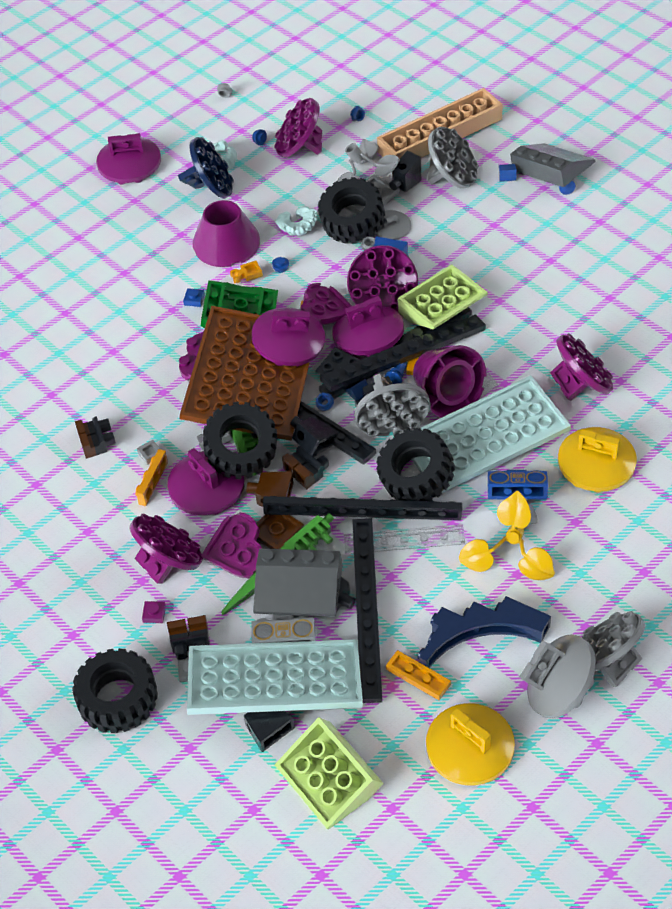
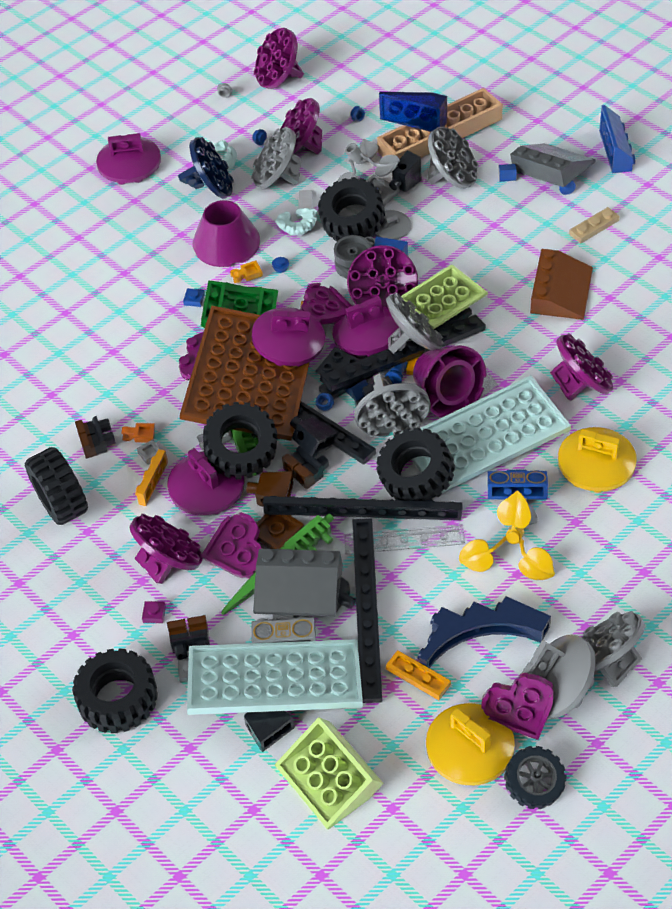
(56, 485): none -> black tyre
(141, 432): none -> orange plate
(277, 59): none -> magenta bracket
(277, 160): none -> light grey bracket
(305, 199): none -> white sticker
(347, 250): none -> dark grey wheel
(411, 326): none -> light grey bracket
(414, 109): none -> clear blue slope
(519, 791): none -> black wheel
(520, 706): none -> magenta plate
(560, 285): none -> dark orange slope
(594, 225): none -> tan plate
(615, 141): none -> blue slope

